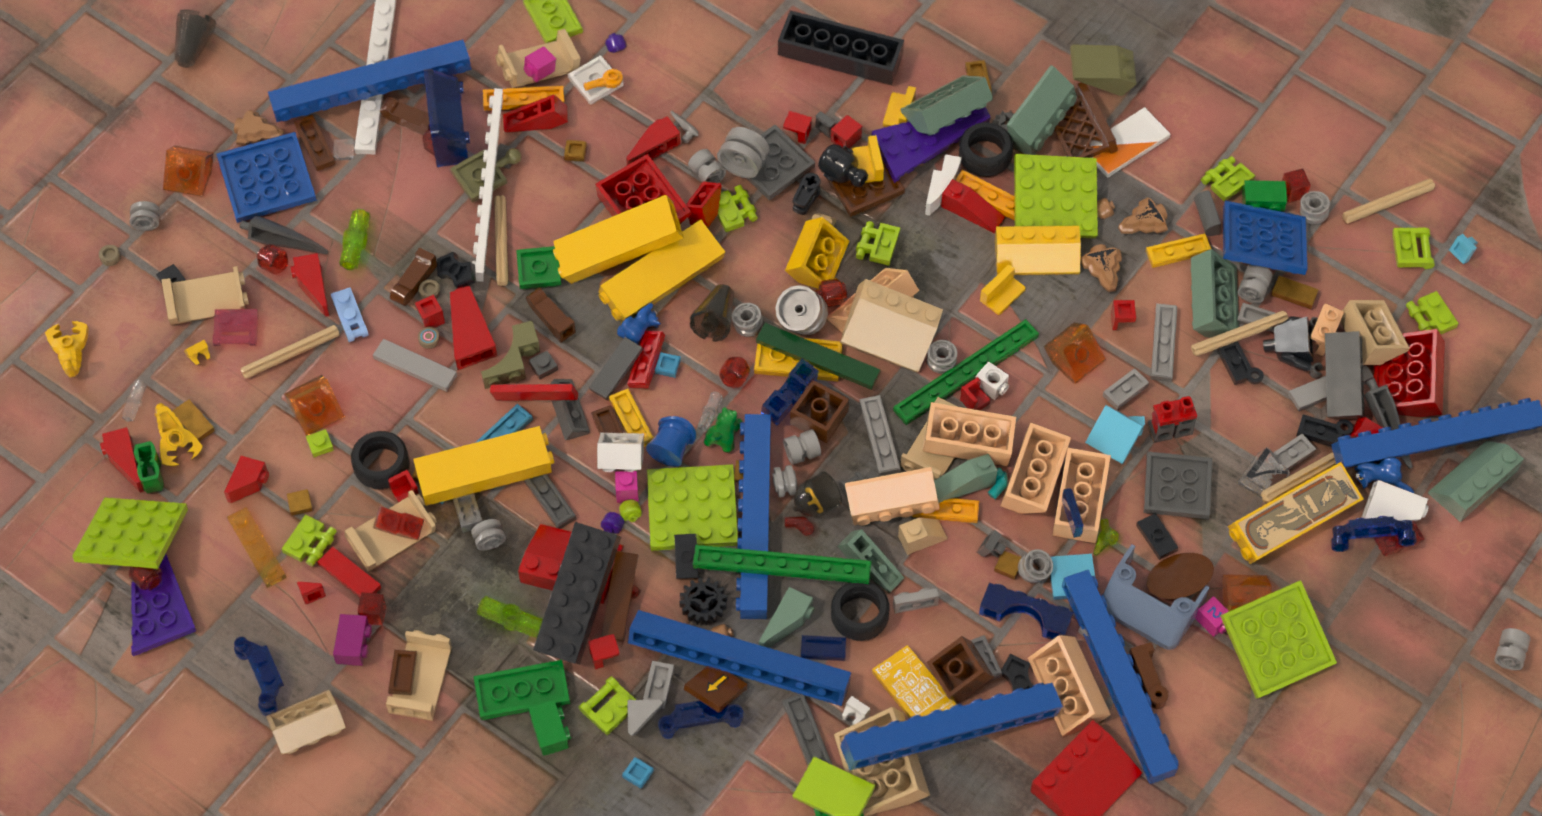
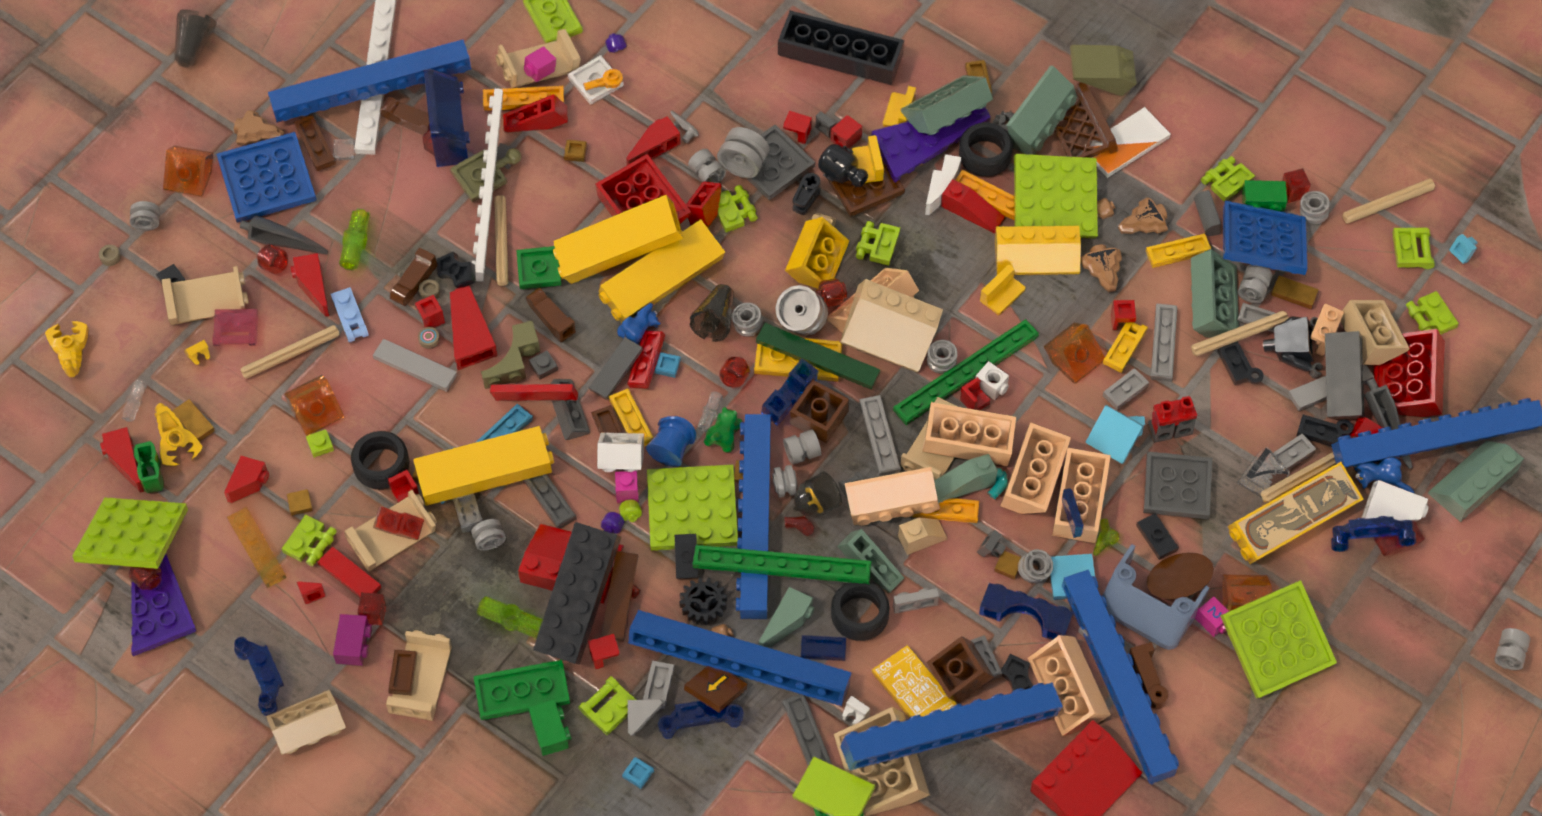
(1124, 346): none -> yellow plate

